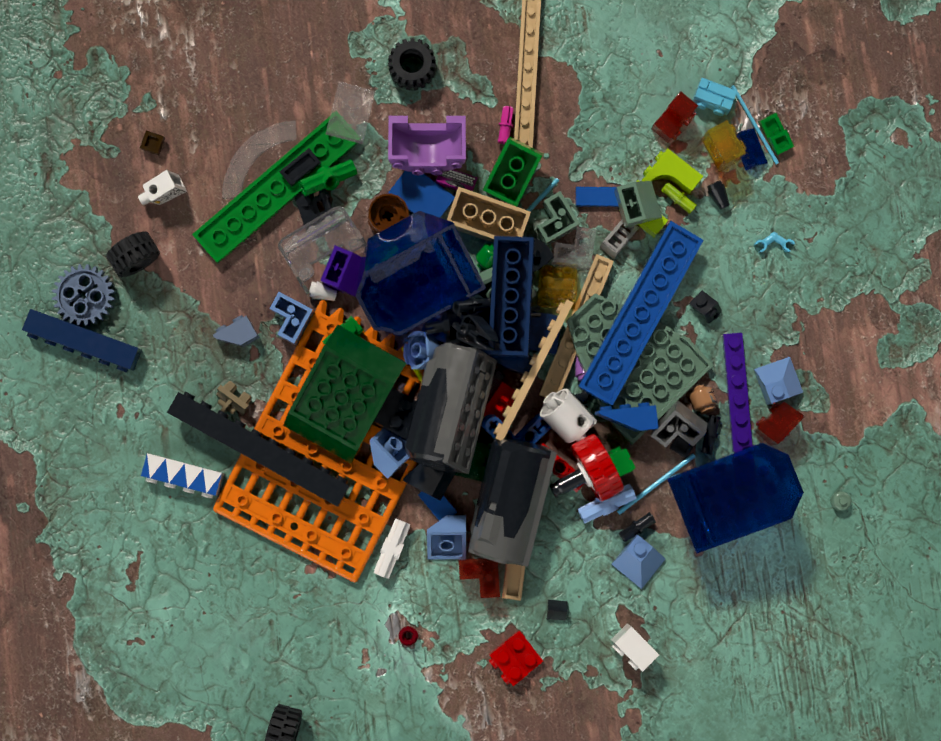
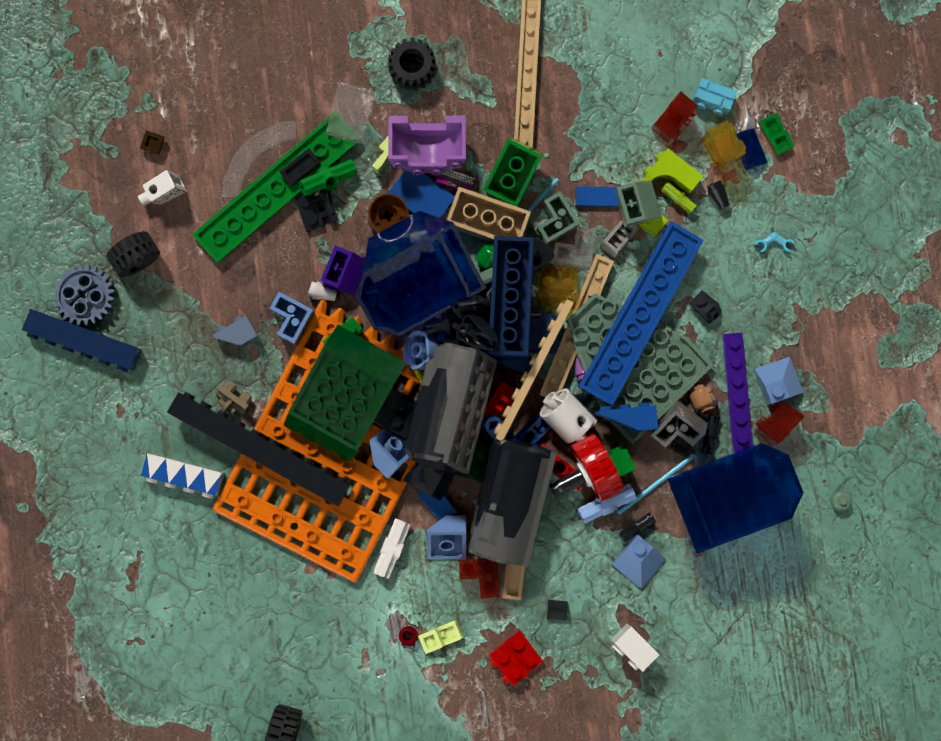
(318, 240): clear windscreen -> none
(383, 159): none -> yellowish green slope
(440, 636): none -> yellowish green slope
(506, 124): dark pink axle -> none
(755, 126): medium azure piece -> none

